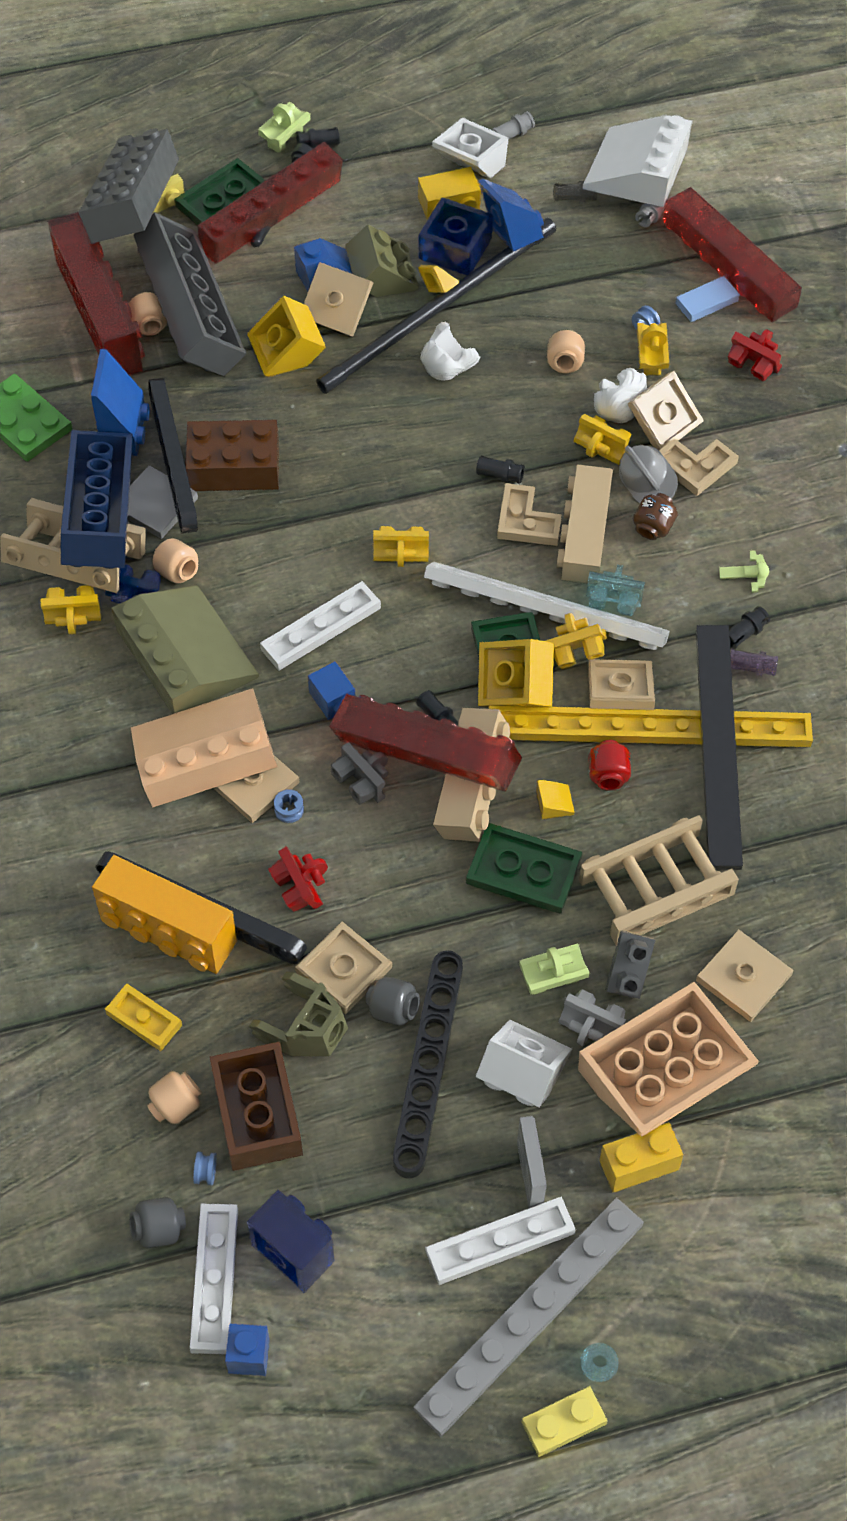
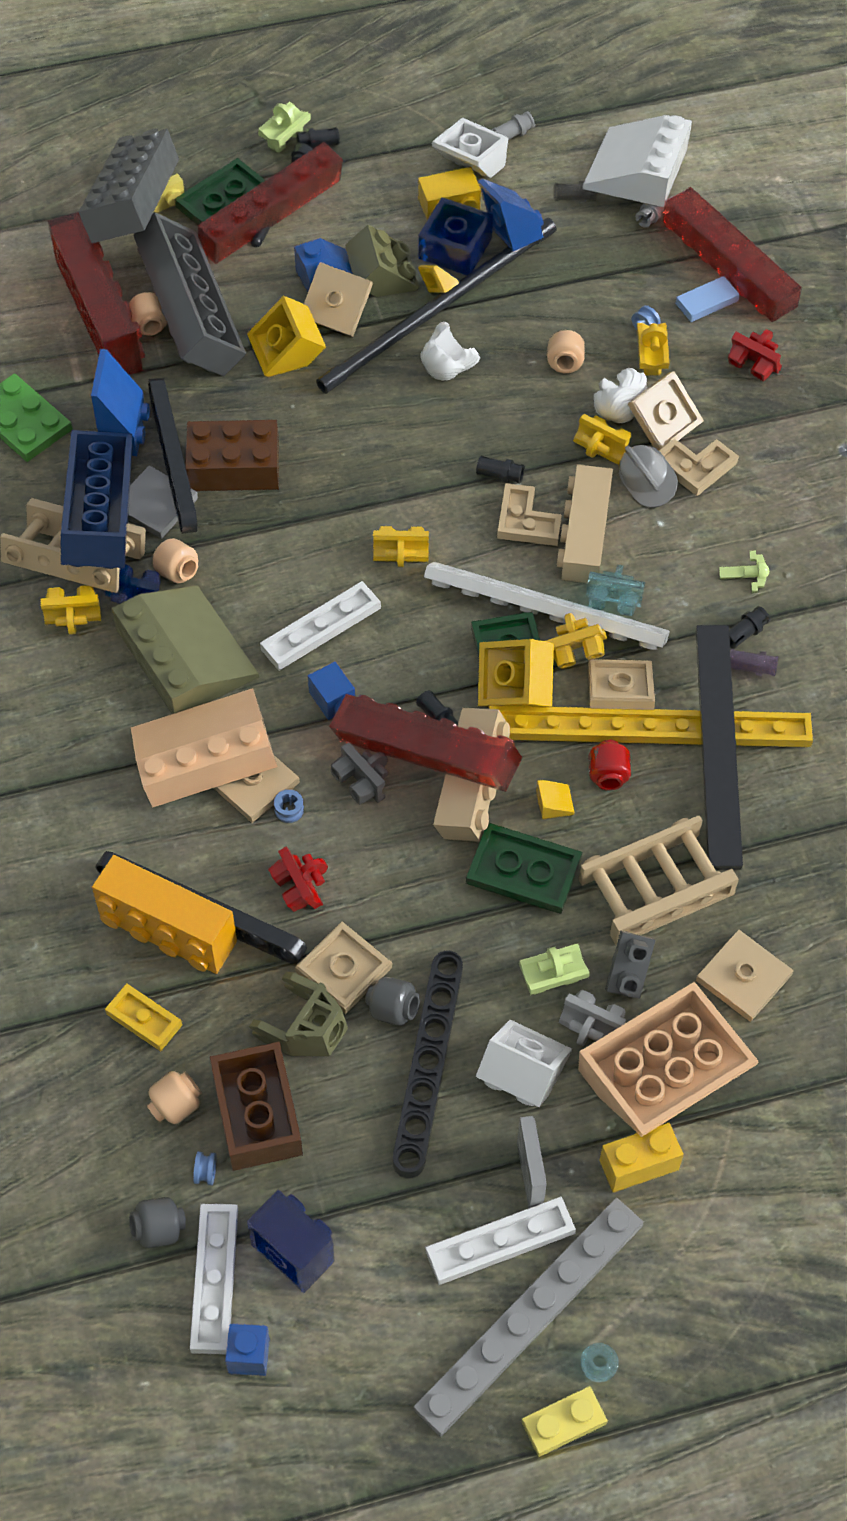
(655, 516): reddish brown head -> none

